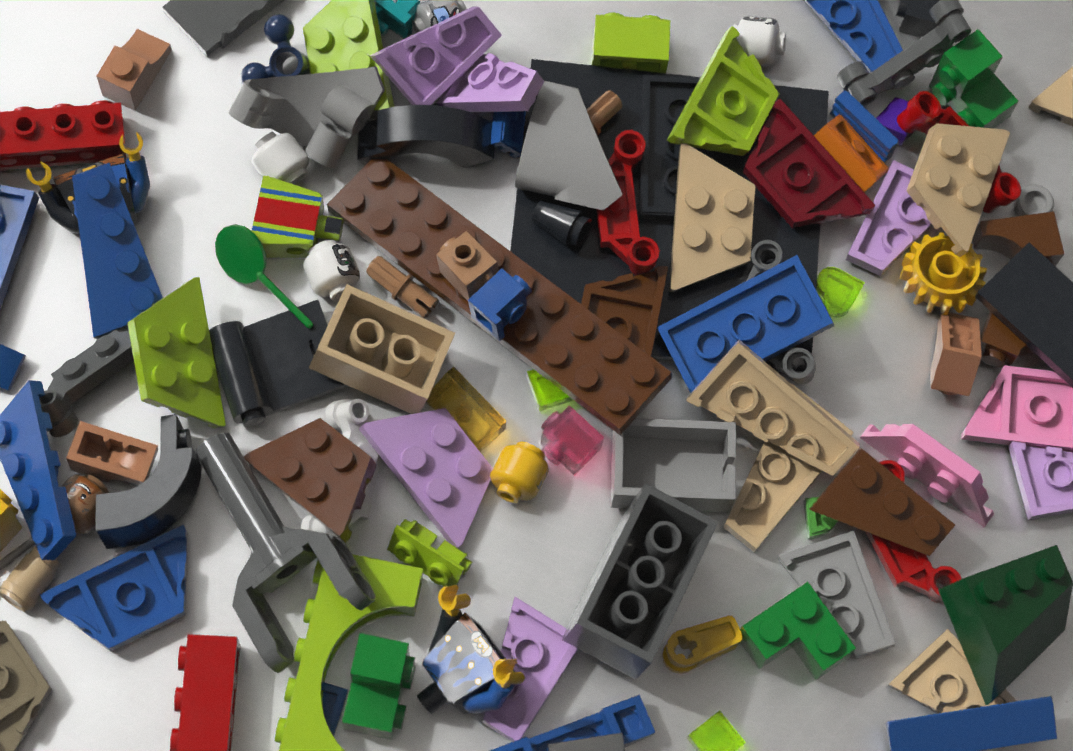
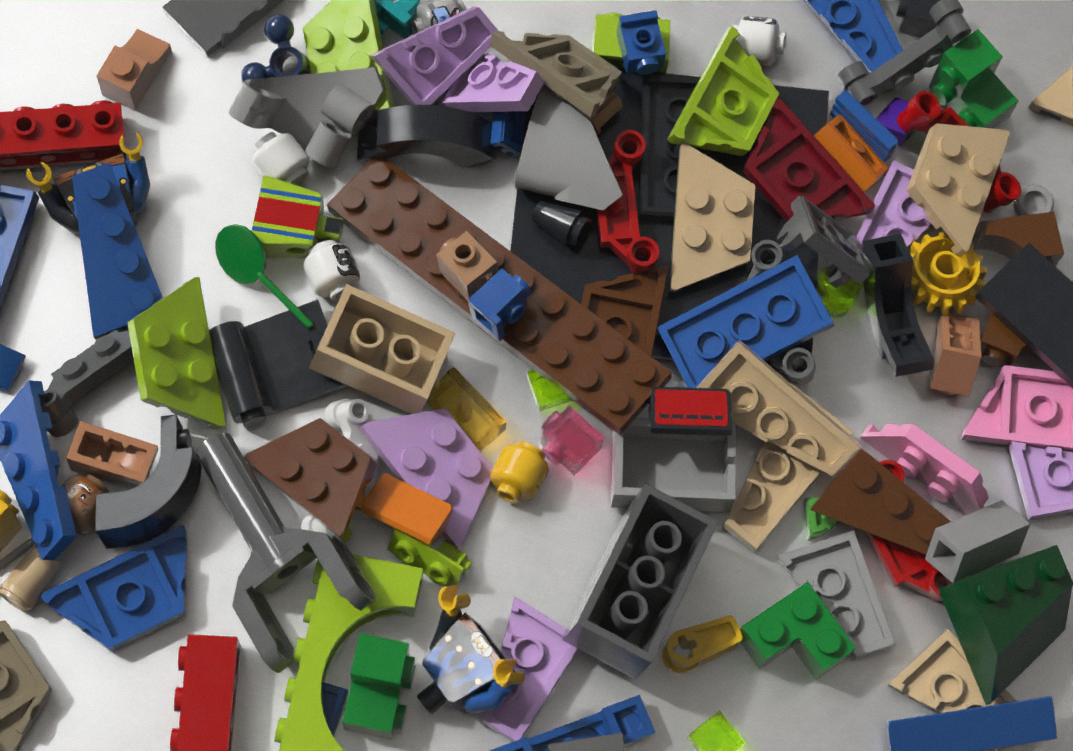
(401, 286): medium nougat axle -> none
(407, 509): none -> orange slope
(565, 67): none -> dark tan wing
(634, 31): none -> blue brick
(690, 411): none -> slope
(826, 238): none -> dark grey piece
(892, 307): none -> black arch
(977, 541): none -> light grey brick

